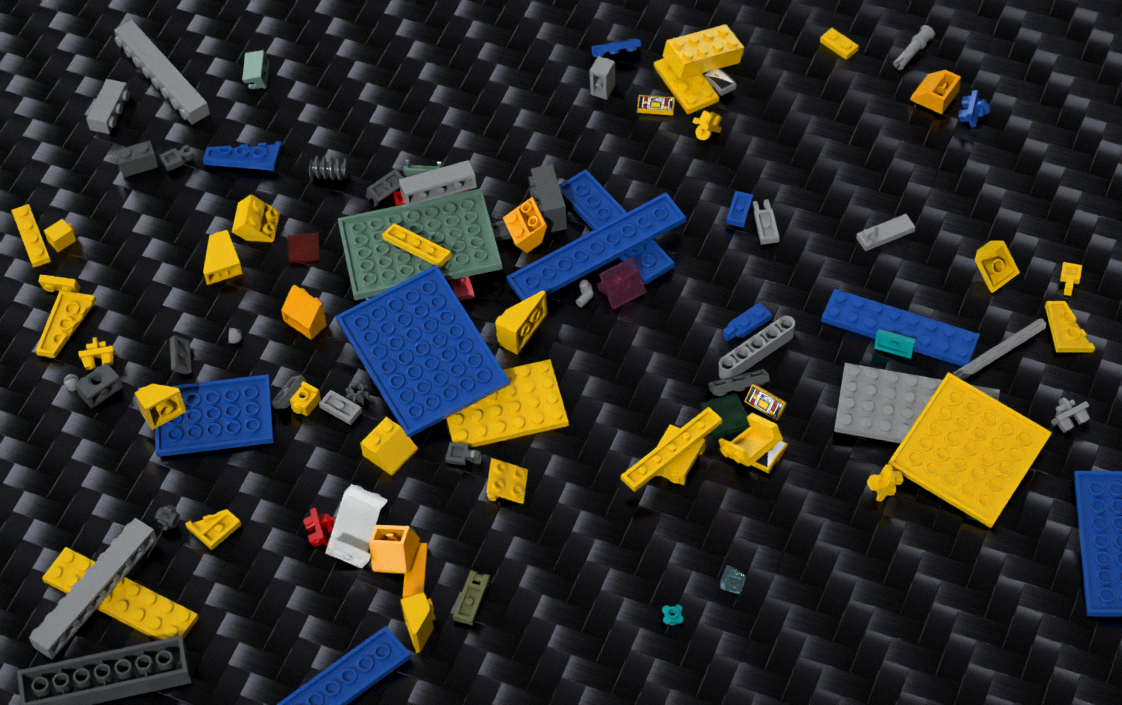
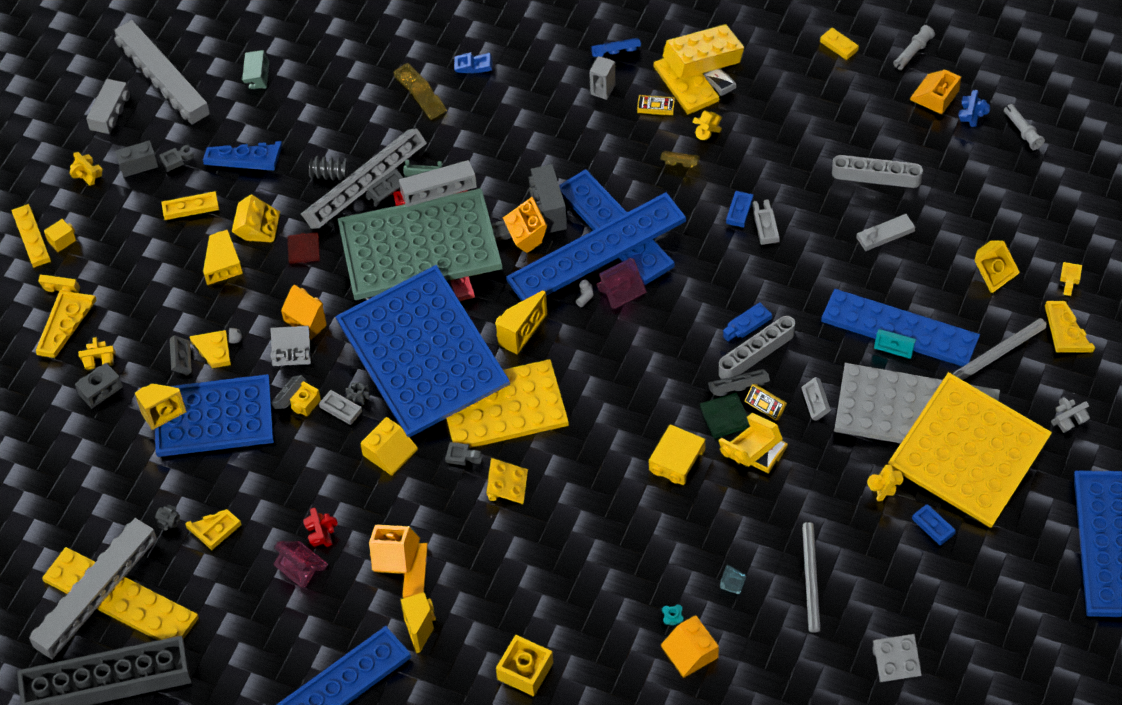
(69, 382): light grey hinge -> none
(83, 168): none -> yellow hips
(190, 205): none -> yellow plate
(213, 348): none -> yellow wing
(290, 346): none -> light grey hinge
(298, 561): none -> clear pink bracket
(355, 525): white panel -> none
(362, 178): none -> light grey brick
(409, 76): none -> clear yellow plate
(416, 245): yellow plate -> none
(428, 101): none -> clear yellow slope
(468, 64): none -> blue slope
(471, 597): olive plate -> none
(524, 665): none -> yellow brick
(671, 449): yellow plate -> none
(673, 157): none -> clear yellow plate
(690, 646): none -> light orange slope
(811, 577): none -> light grey axle
(816, 398): none -> light grey plate
(877, 171): none -> light grey beam
(897, 658): none -> light grey hinge
(933, 524): none -> blue plate
(1028, 131): none -> light grey pin

